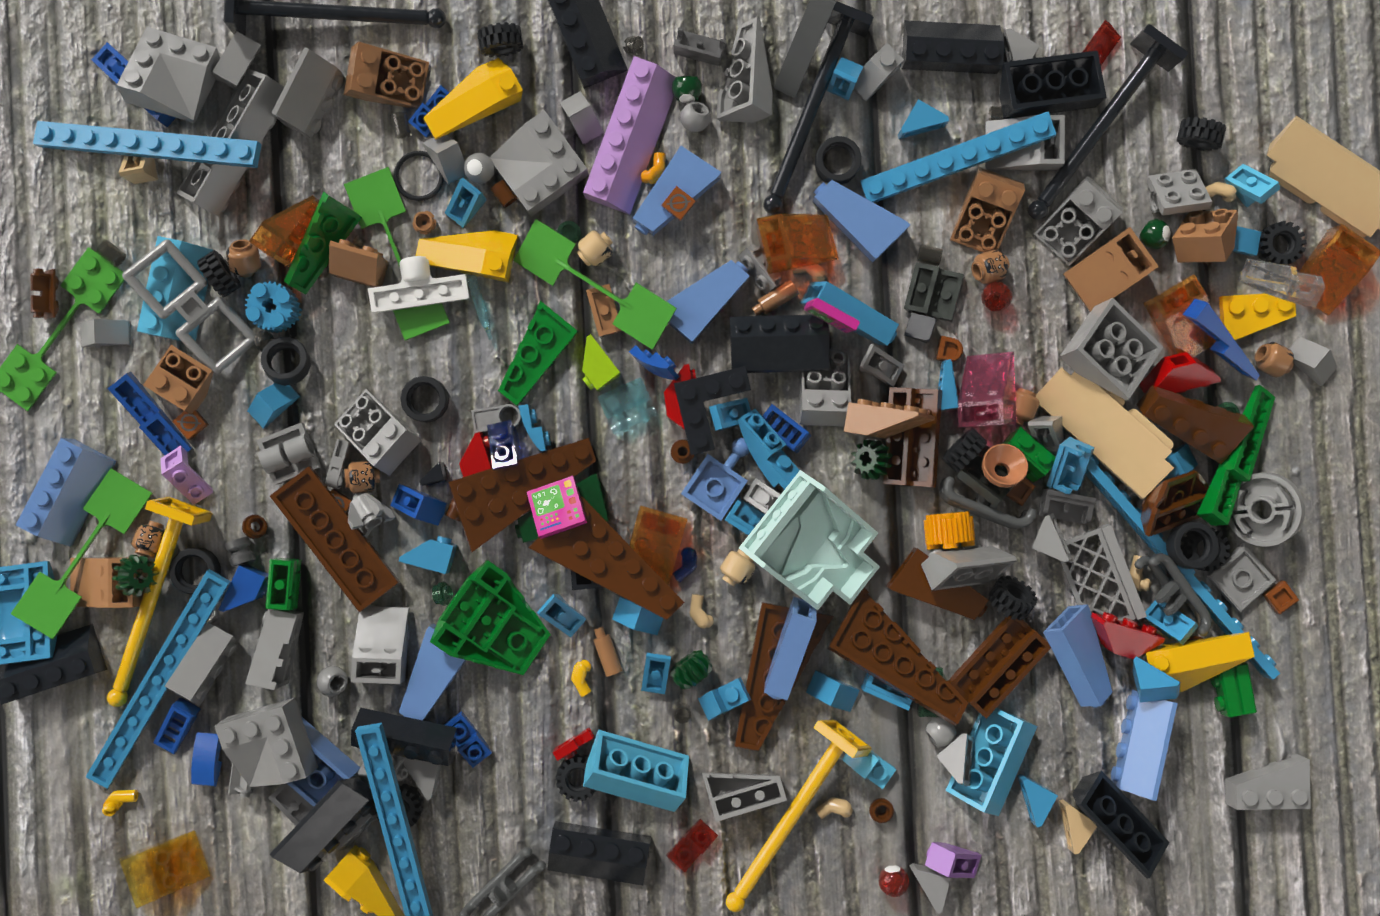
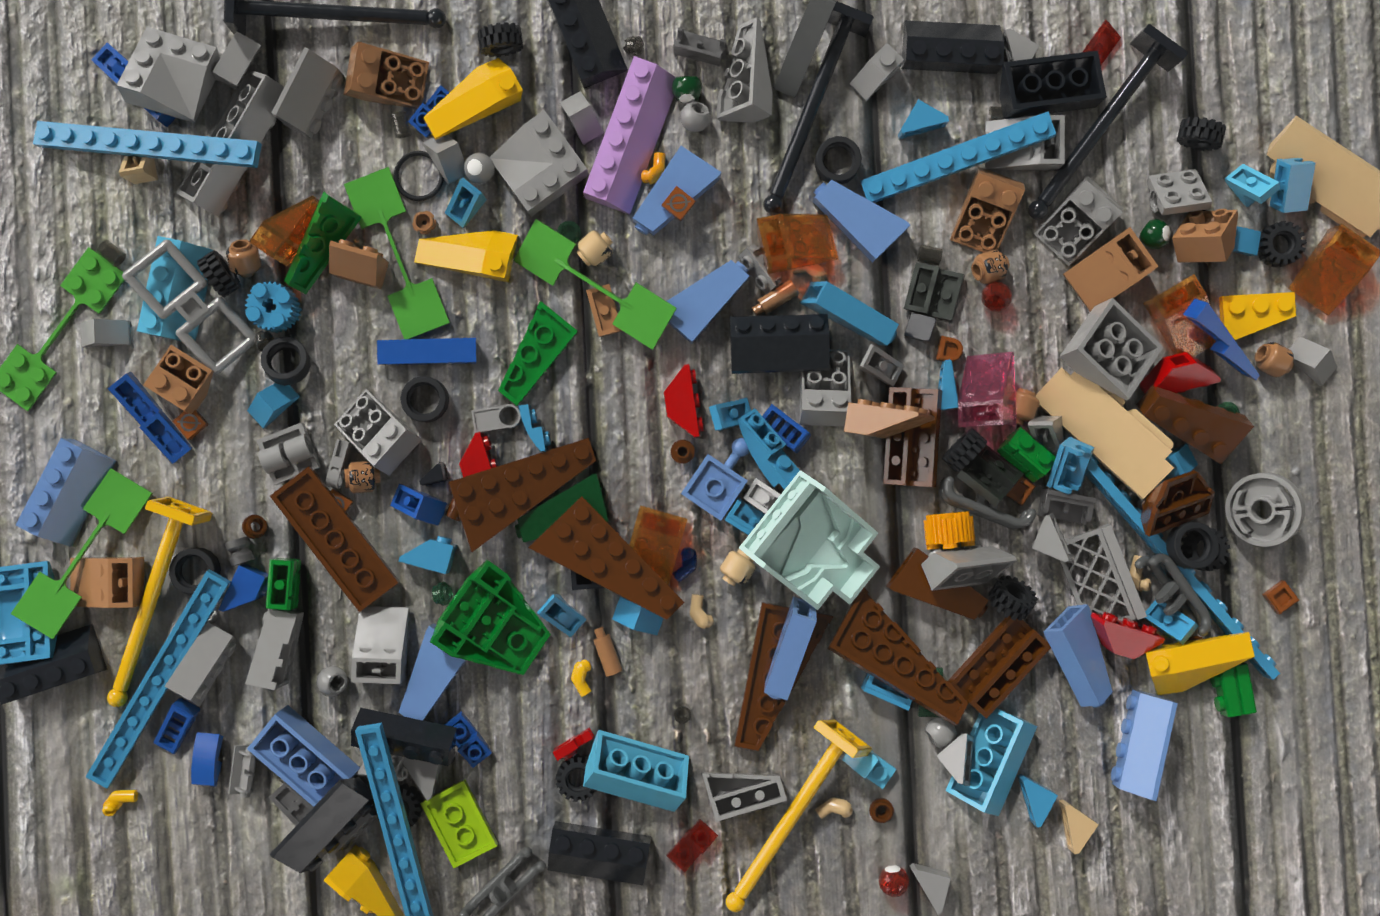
(46, 283): reddish brown hinge -> none
(132, 566): dark green gear -> none
(148, 539): medium nougat head -> none
(164, 868): clear yellow slope -> none
(178, 472): lavender bracket -> none
(268, 744): light grey slope -> none
(367, 513): light grey brick -> none
(417, 288): white plate -> none
(426, 351): none -> blue slope
(459, 823): none -> lime plate
(479, 304): clear light blue piece -> none
(503, 193): reddish brown hinge -> none
(503, 445): clear blue slope -> none
(556, 507): dark pink tile -> none
(597, 366): lime slope -> none
(625, 398): clear light blue plate -> none
(655, 363): blue slope -> none
(656, 673): dark azure slope -> none
(691, 399): black plate -> none
(691, 669): dark green gear -> none
(724, 698): dark azure slope -> none
(831, 315): dark pink tile -> none
(832, 691): dark azure slope -> none
(844, 78): dark azure slope -> none
(874, 451): dark green gear -> none
(952, 860): medium lavender slope -> none
(1011, 459): nougat piece -> none
(1121, 821): black slope -> none
(1153, 683): dark azure slope -> none
(1225, 190): tan arm -> none
(1239, 465): green slope -> none
(1241, 578): light grey tile -> none
(1271, 787): light grey wedge -> none
(1283, 282): clear slope -> none
(1295, 185): none -> dark azure hinge

